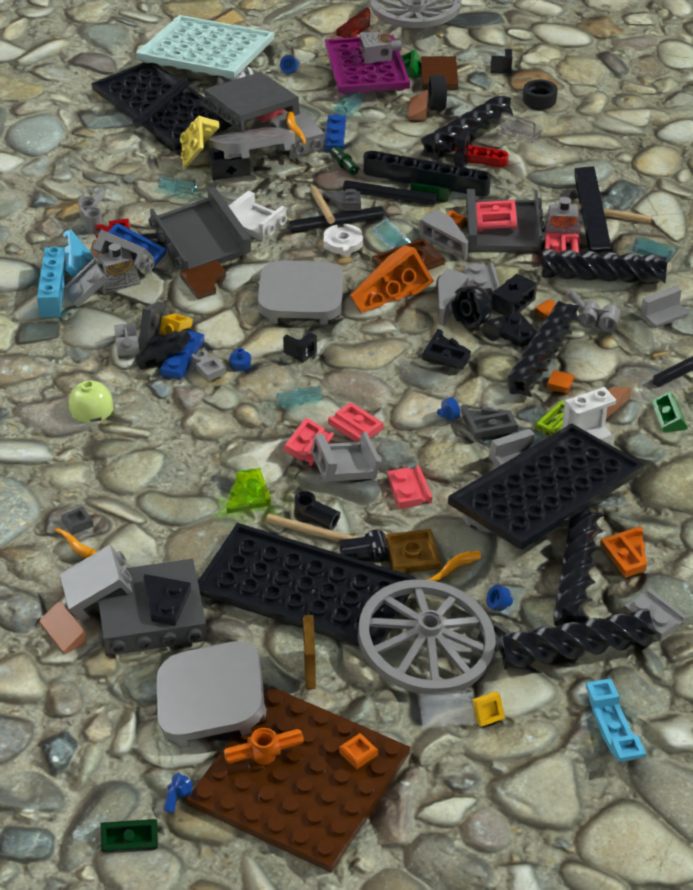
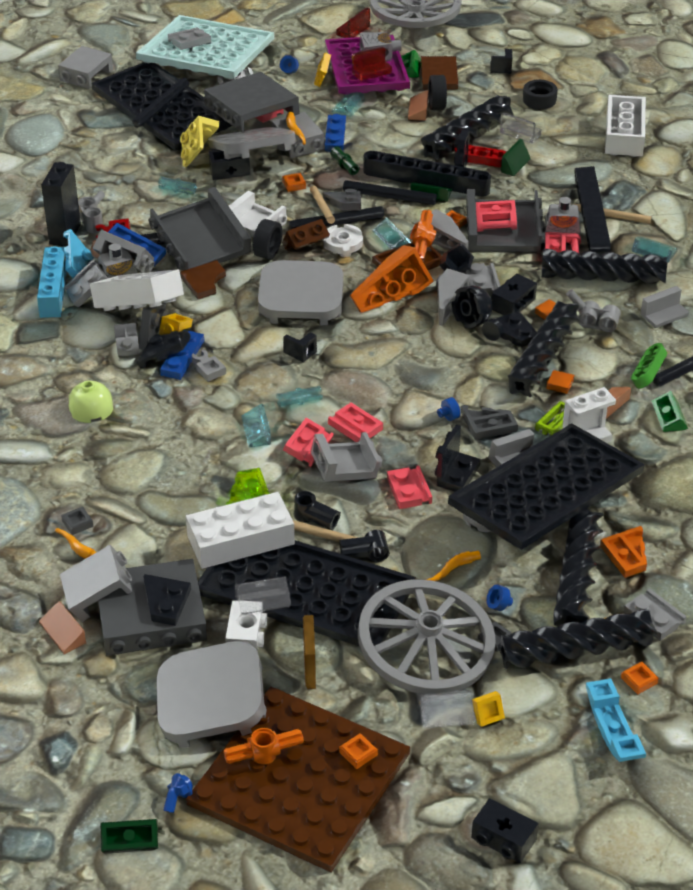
(60, 202): none -> black brick
(83, 65): none -> light grey panel
(137, 290): none -> white brick
(189, 38): none -> light grey plate
(240, 360): blue tile -> none
(240, 530): none -> white brick
(246, 626): none -> white brick
(256, 427): none -> clear light blue slope
(263, 595): none -> clear panel
(267, 239): none -> black tyre
(294, 182): none -> orange tile
(305, 235): none -> reddish brown bracket
(322, 69): none -> yellow tile
(370, 64): none -> clear red panel
(413, 551): pearl gold tile -> none
(423, 233): none -> orange axle
(446, 352): black wing -> none
(454, 468): none -> black bracket
(457, 259): none -> black panel
(504, 830): none -> black brick
(515, 158): none -> dark green slope
(625, 125): none -> white brick
(639, 678): none -> orange tile
(649, 365): none -> bright green beam

